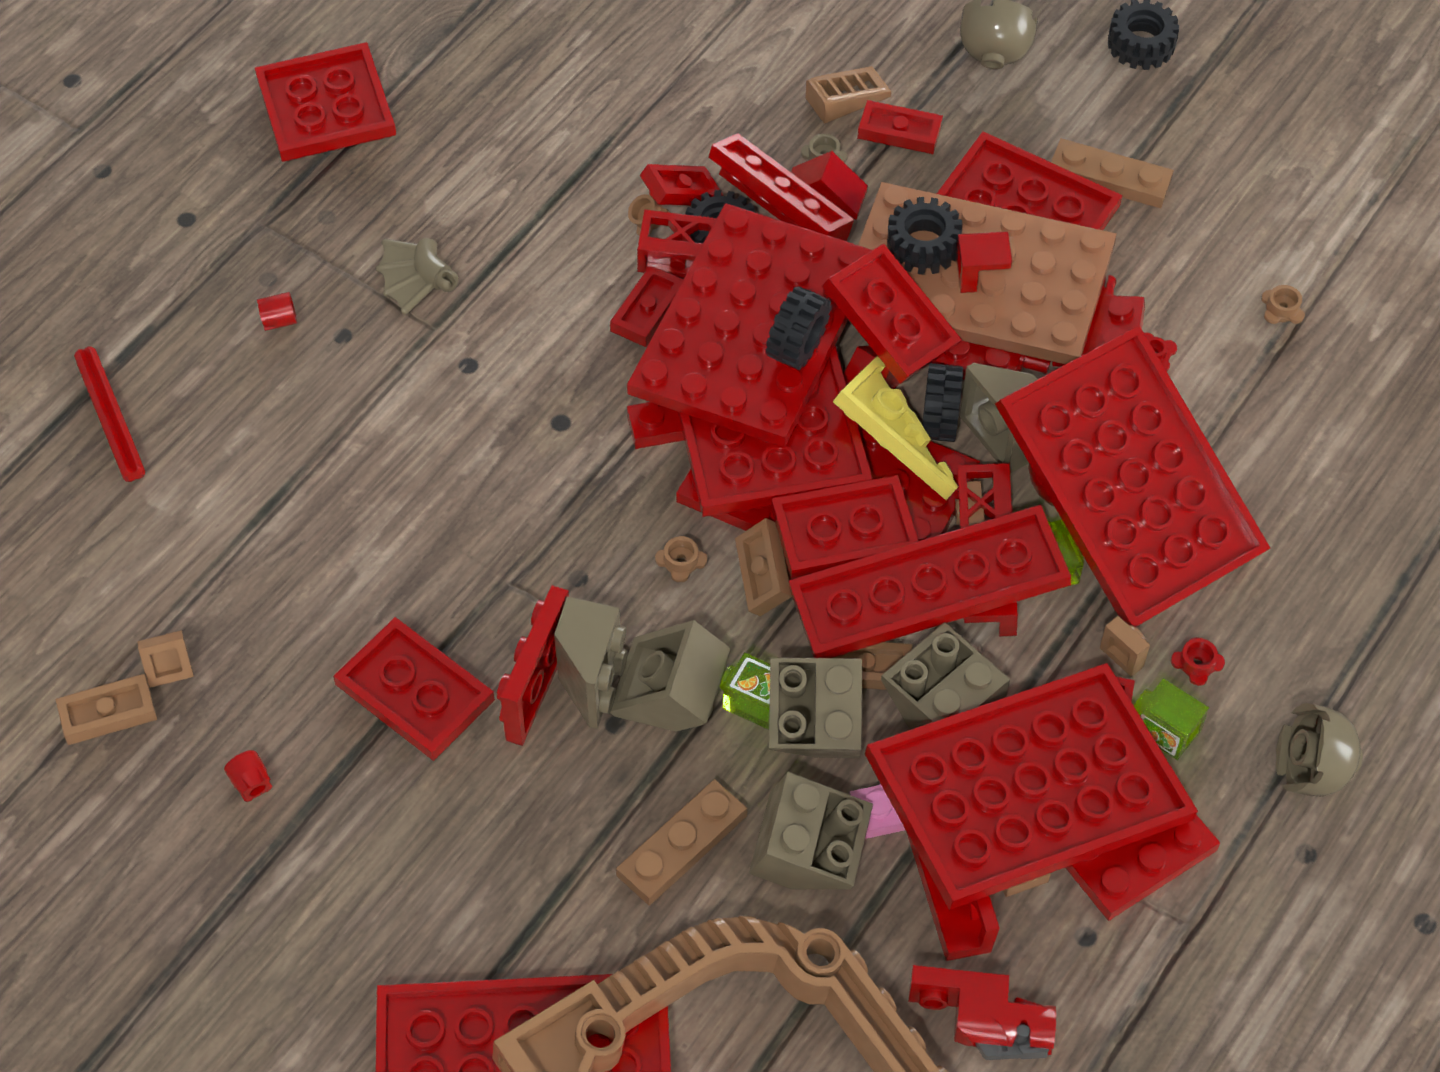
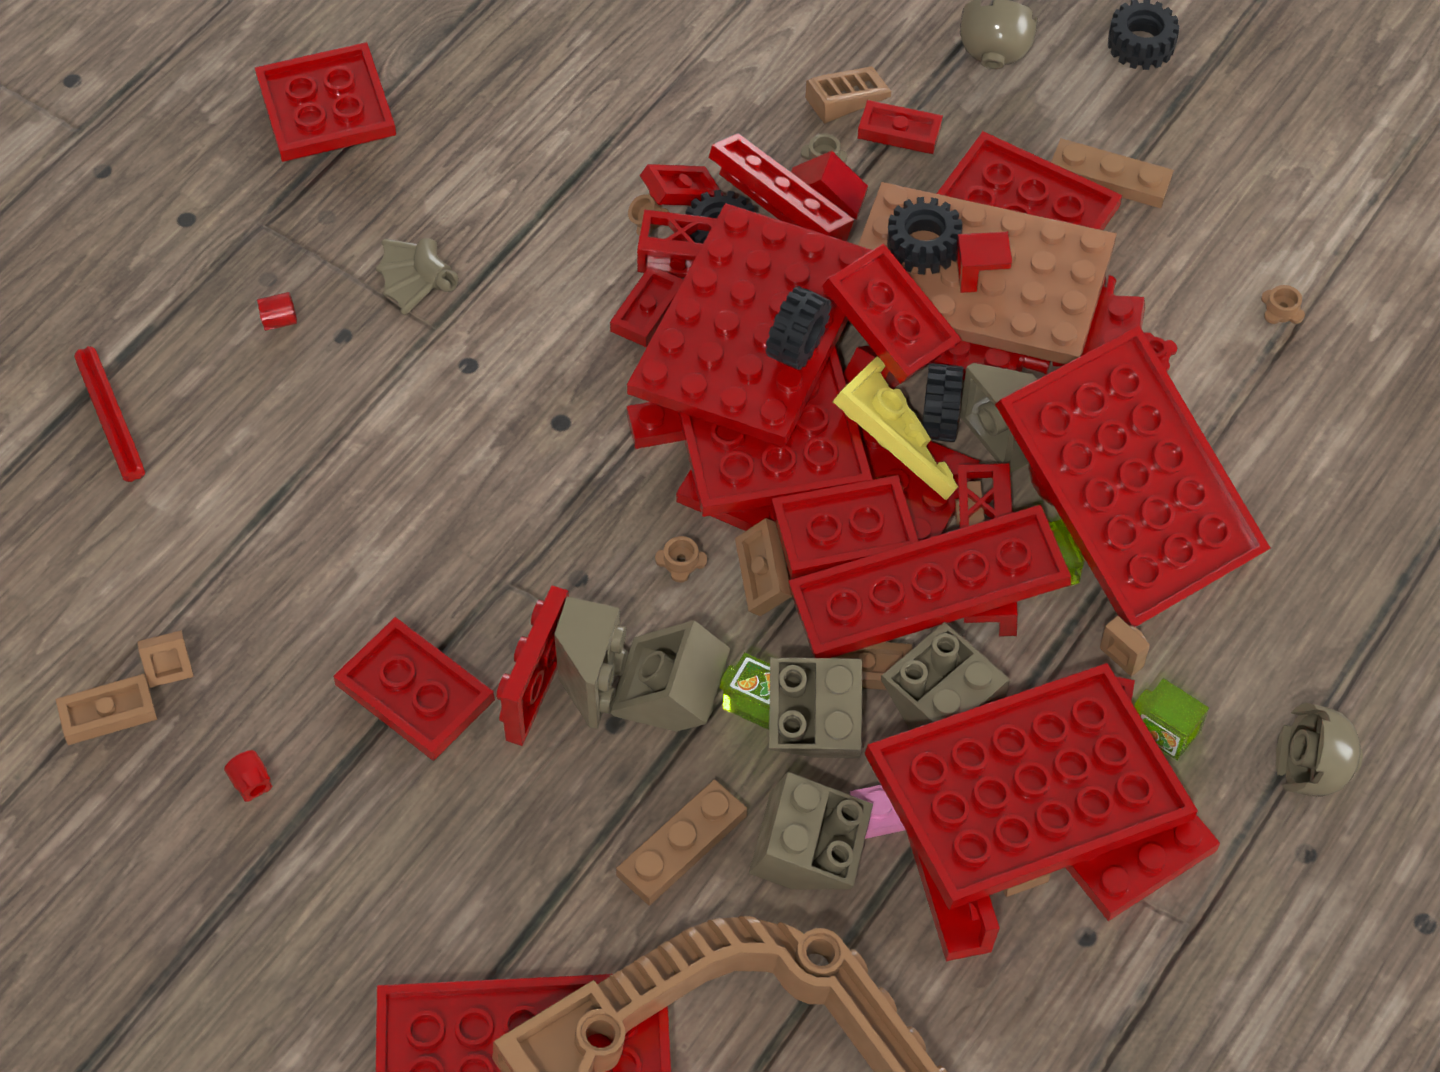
(984, 1014): red plate -> none
(1201, 650): red plate -> none

